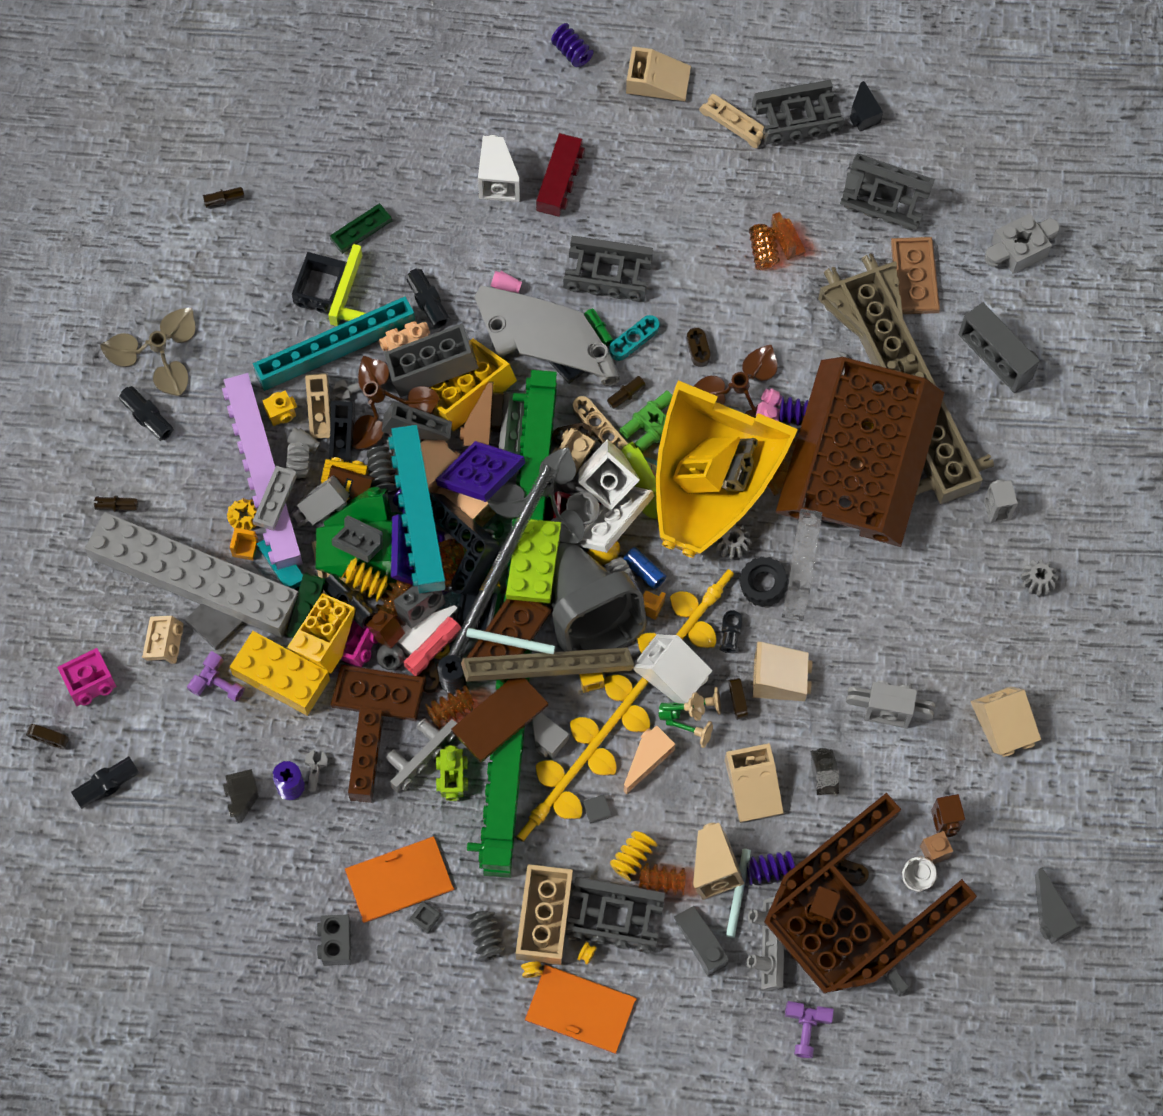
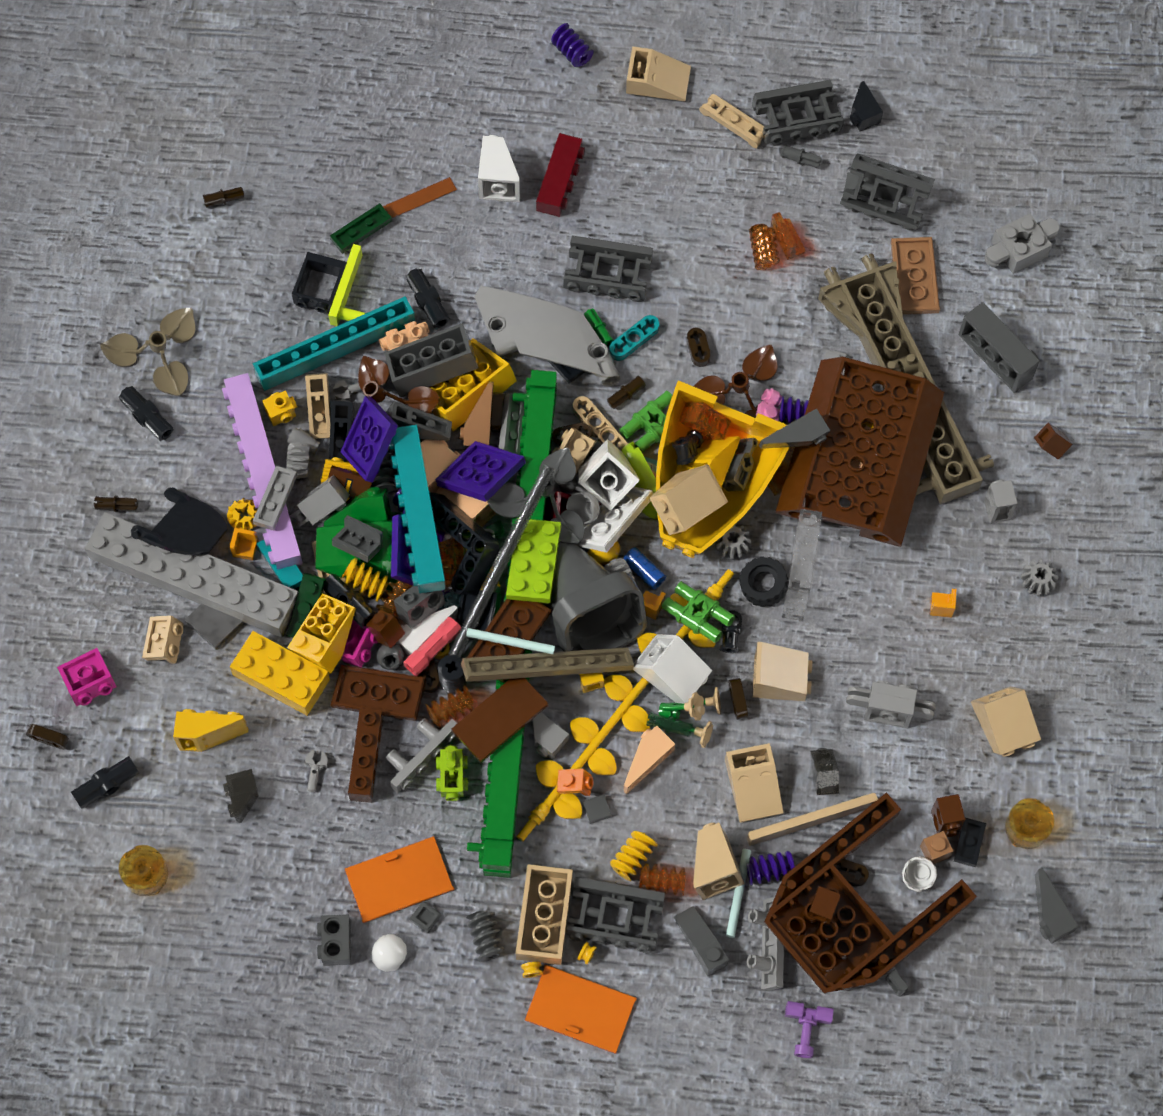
(137, 860): none -> clear yellow brick
(187, 528): none -> black piece
(205, 730): none -> yellow slope
(210, 676): medium lavender bar -> none
(288, 780): dark purple piece -> none
(369, 439): none -> dark purple plate
(389, 952): none -> white hair
(420, 197): none -> dark orange sticker
(505, 282): bright pink cone -> none
(574, 781): none -> orange bracket
(669, 724): none -> clear green pin
(687, 447): none -> black connector
(688, 499): none -> tan slope
(699, 621): none -> bright green pin
(705, 420): none -> clear orange brick
(801, 156): none -> dark grey axle
(802, 432): none -> dark grey slope
(811, 819): none -> tan tile
(943, 604): none -> light orange panel
(970, 842): none -> black plate
(1036, 814): none -> clear yellow brick
(1053, 441): none -> reddish brown panel

